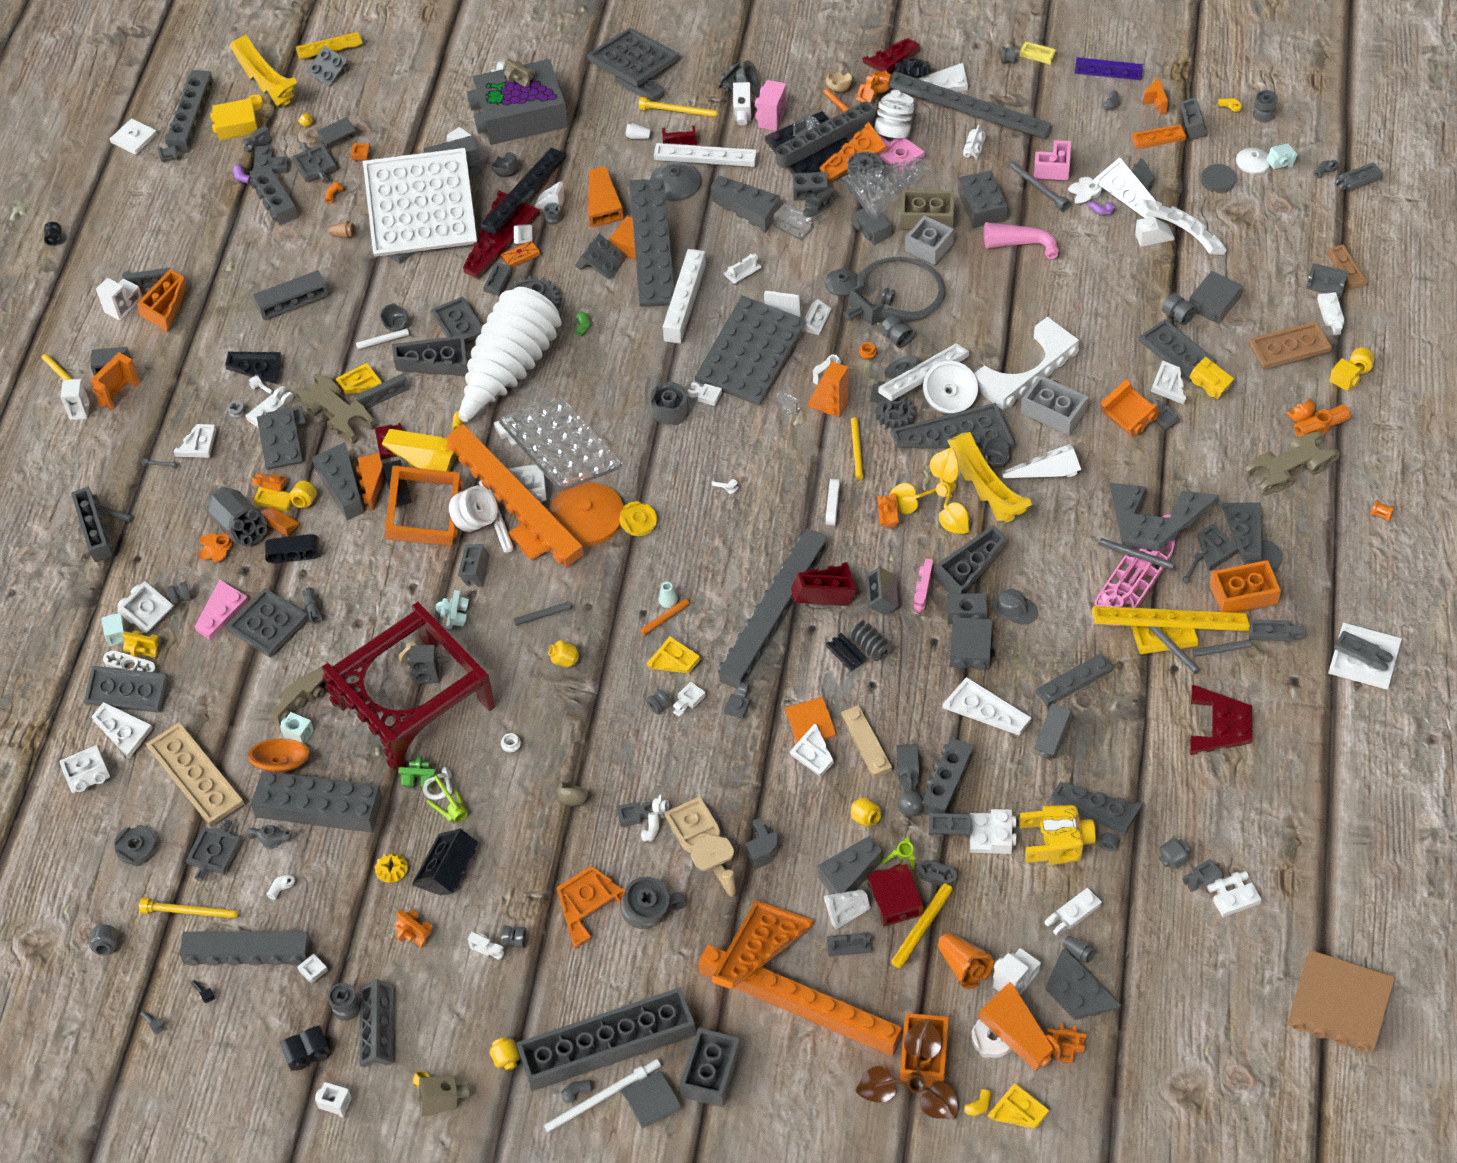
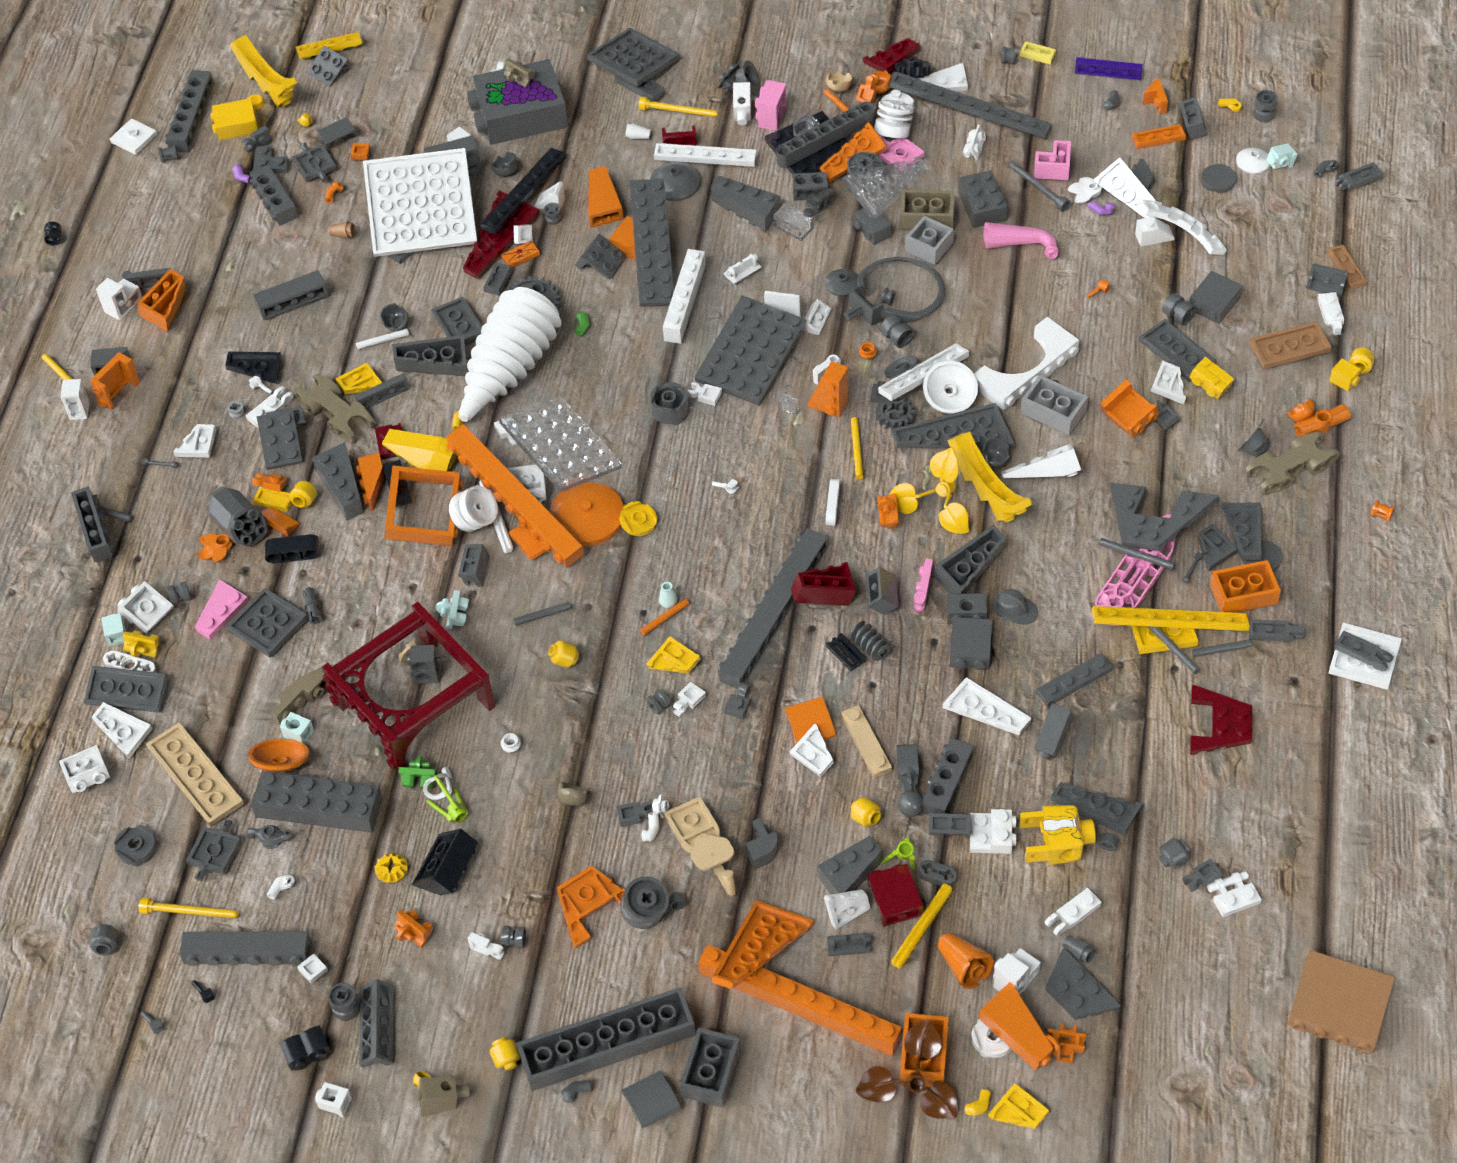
(638, 1074): white bar -> none
(1102, 285): none -> orange hand
(1256, 443): none -> dark grey piece

